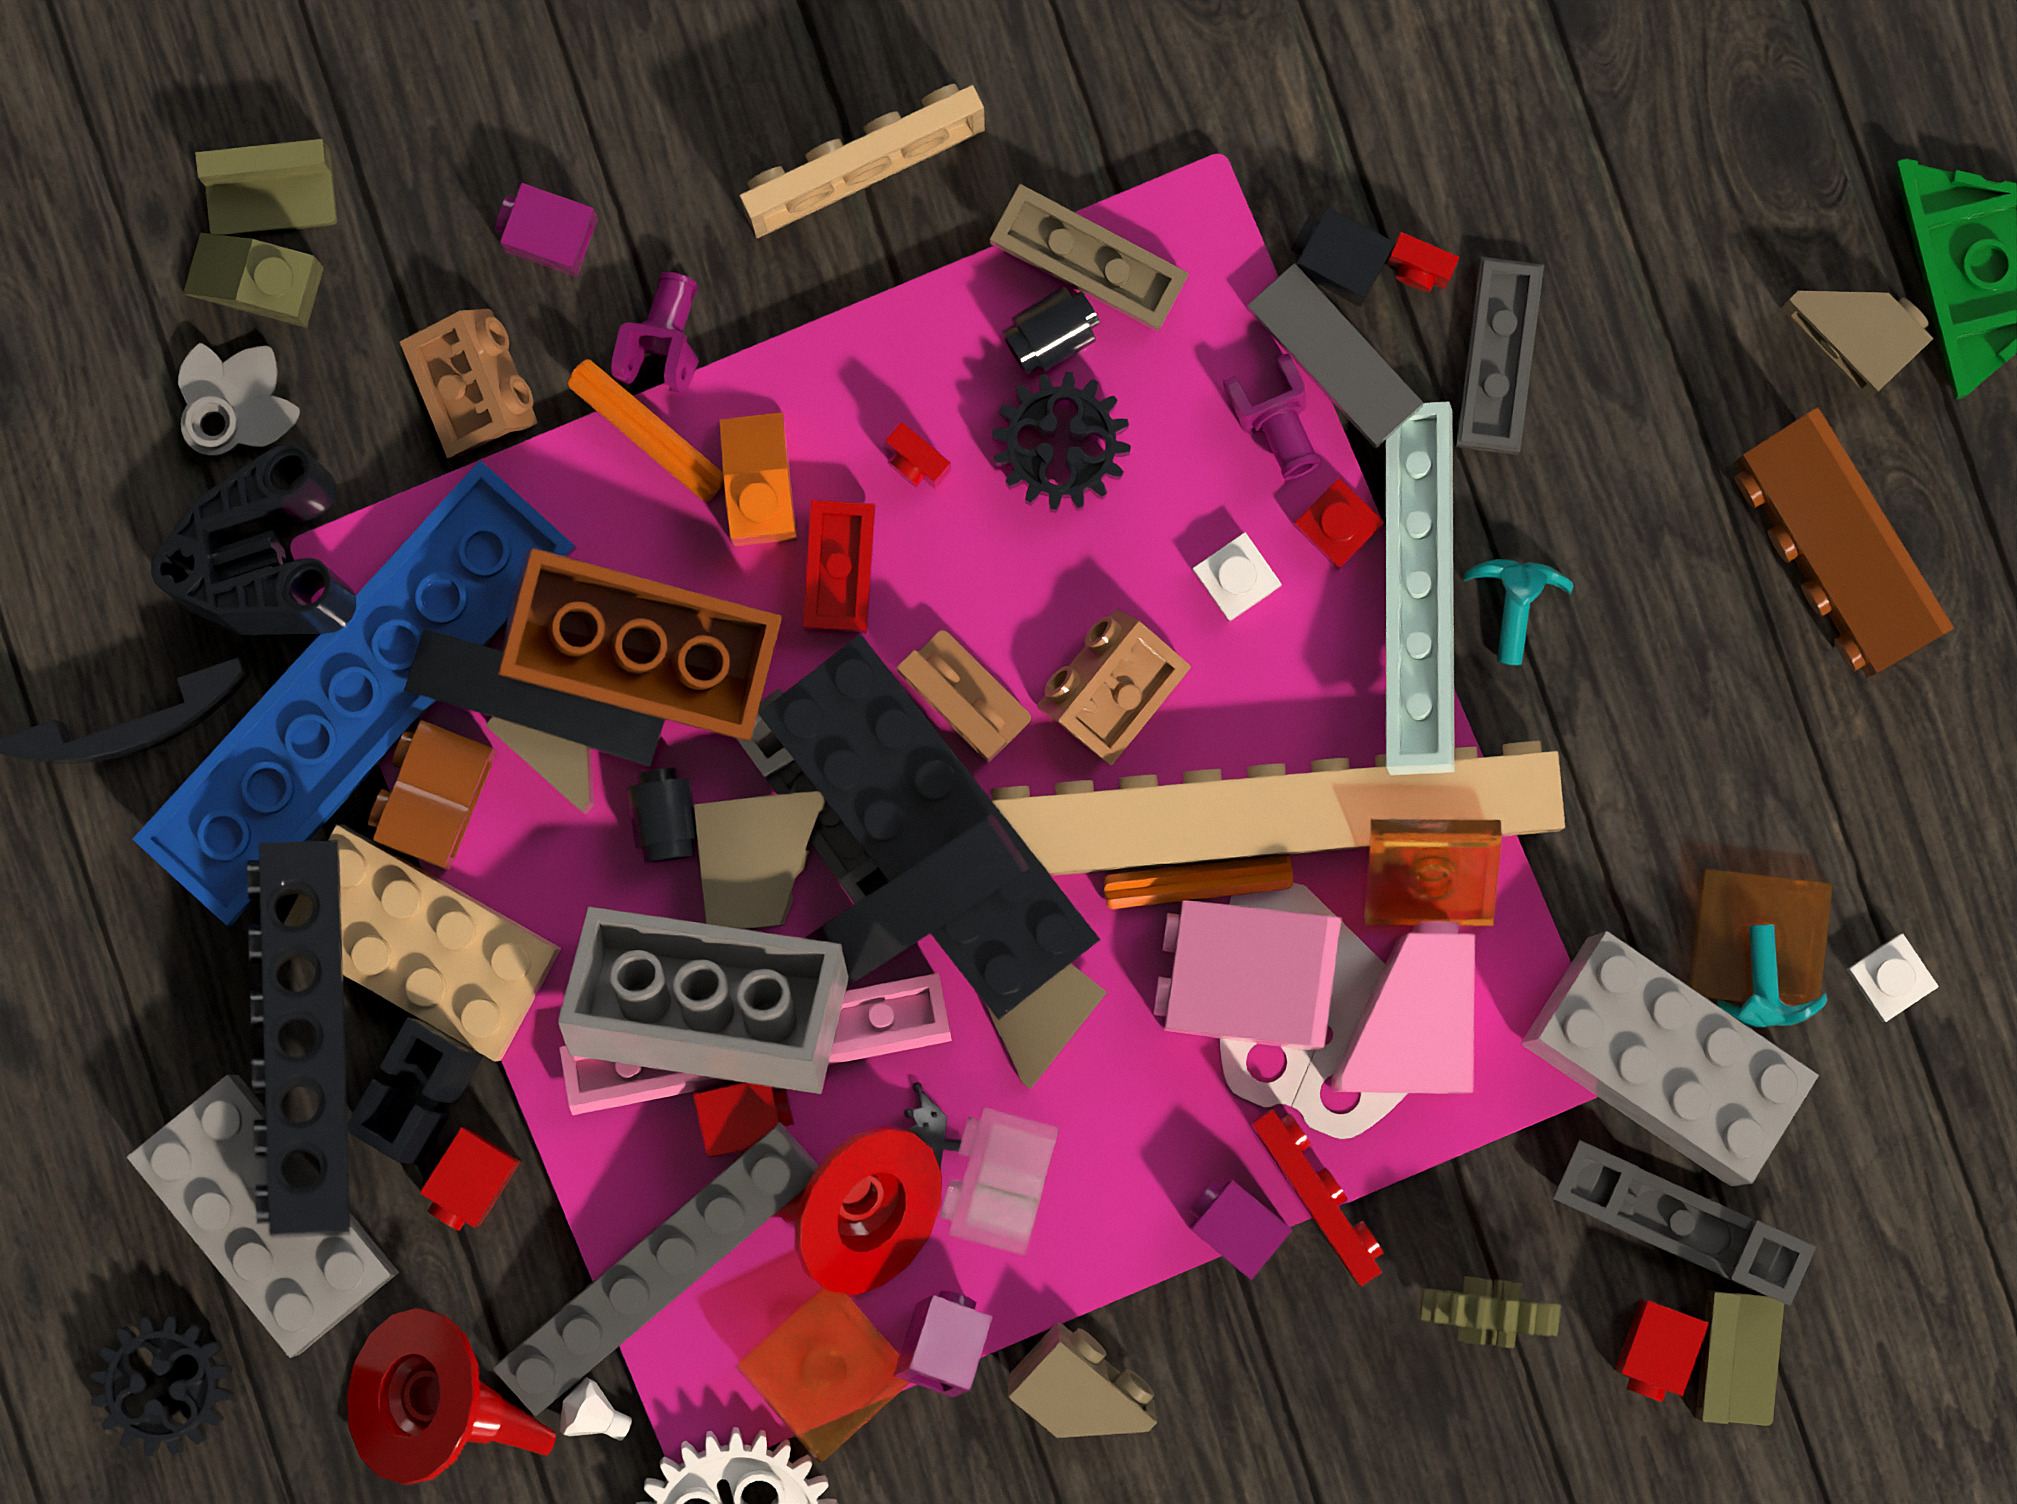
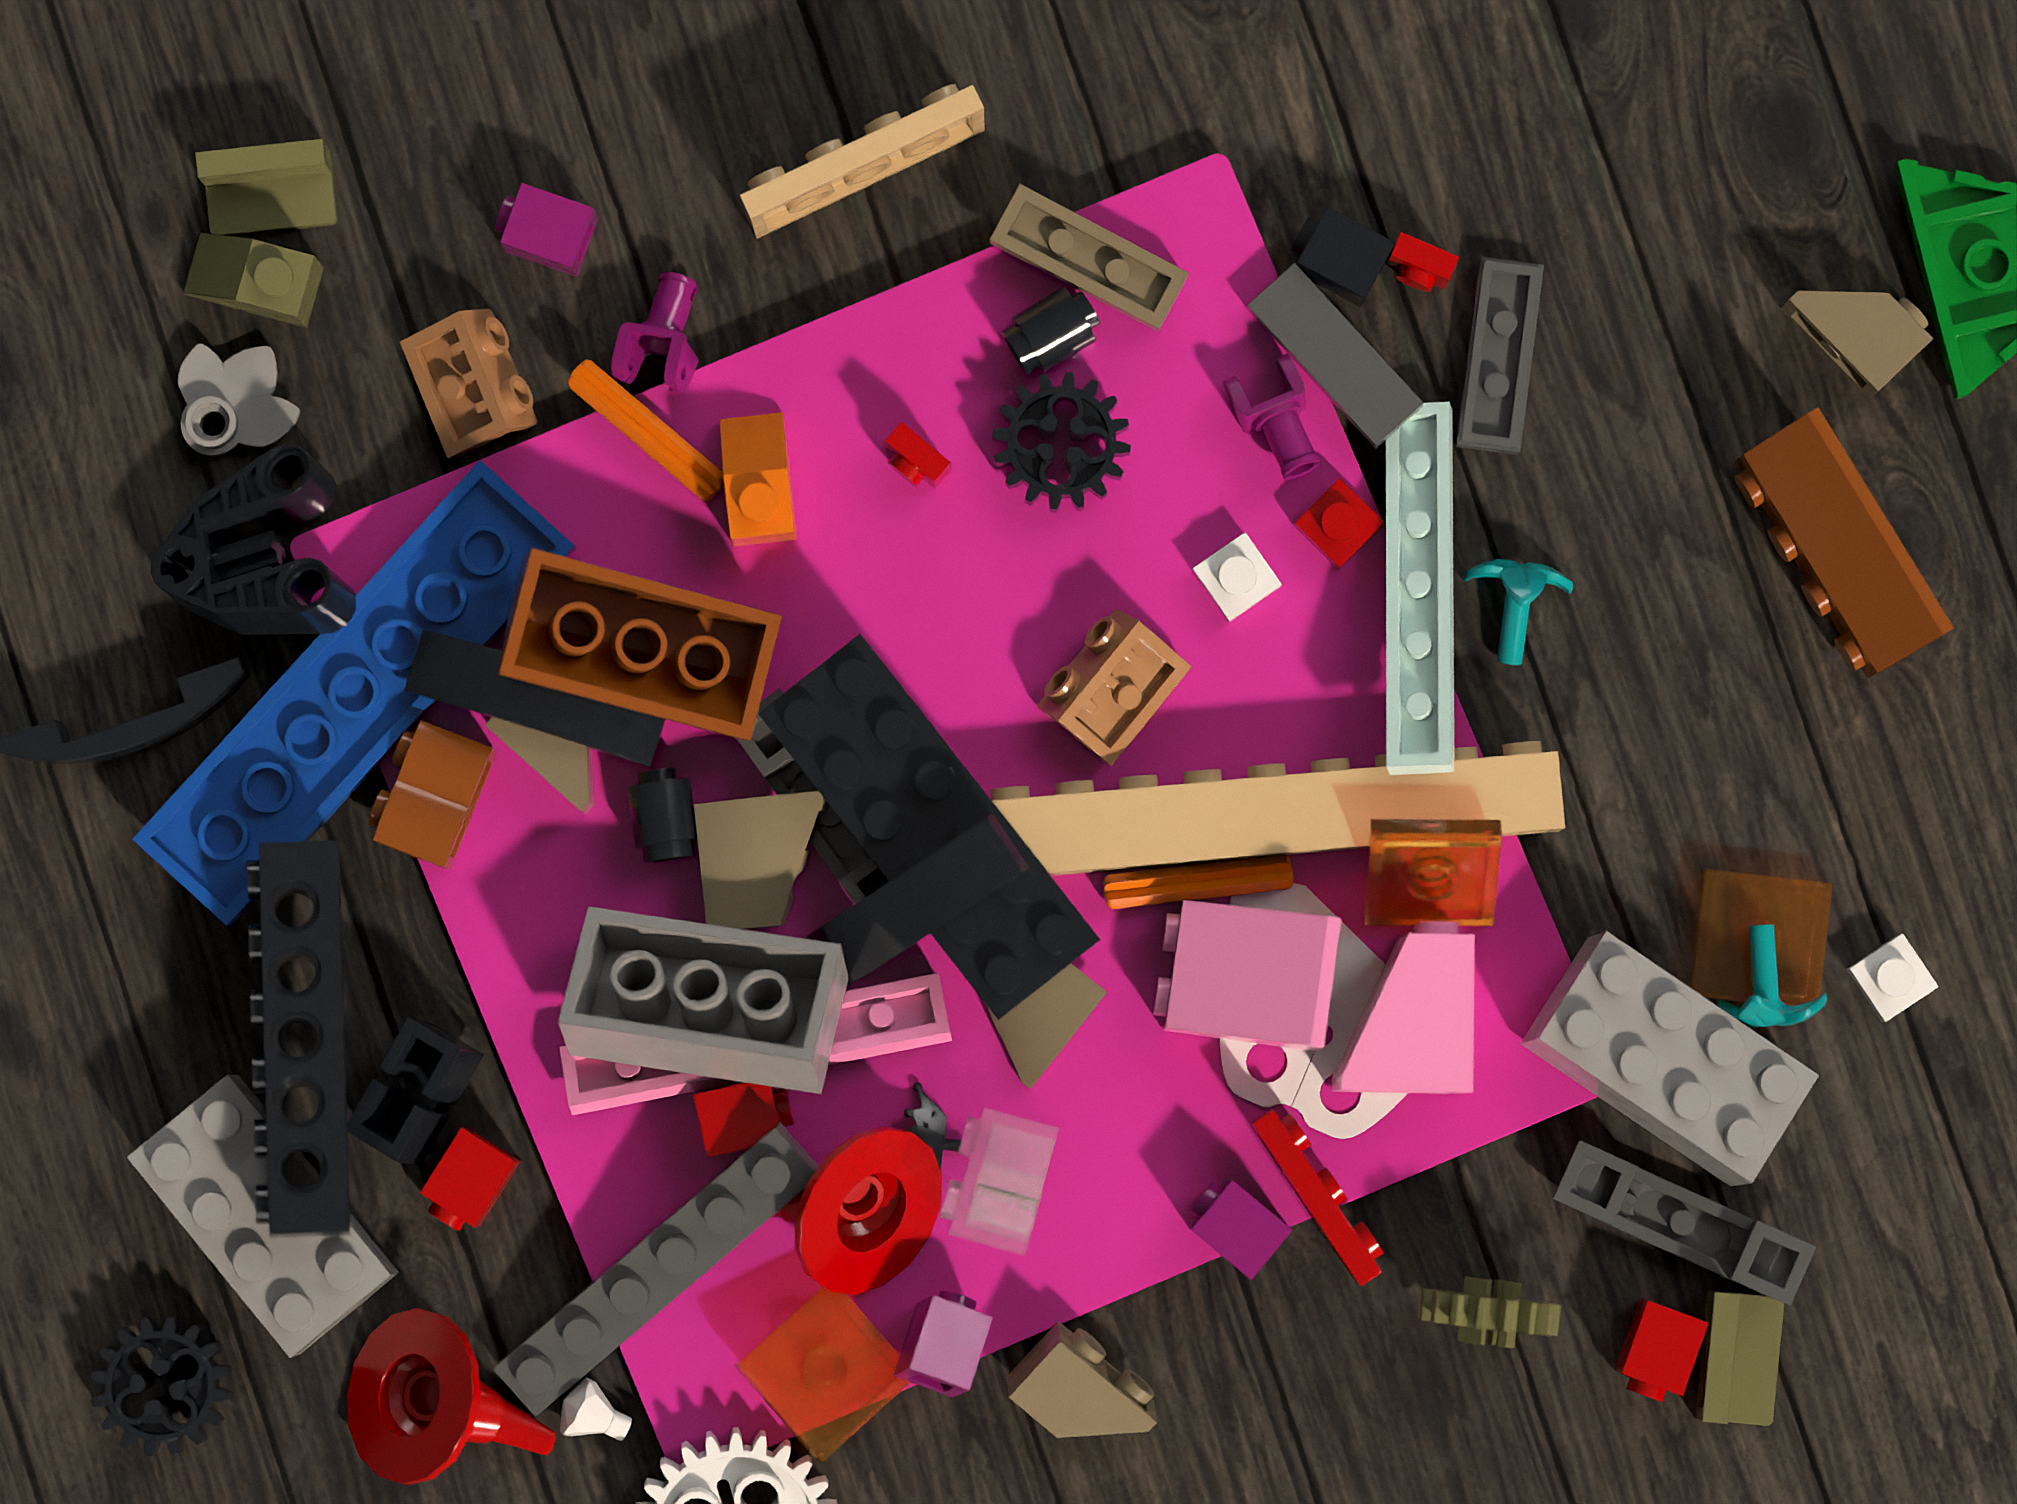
(433, 947): tan plate -> none
(839, 566): red plate -> none
(964, 695): medium nougat bracket -> none

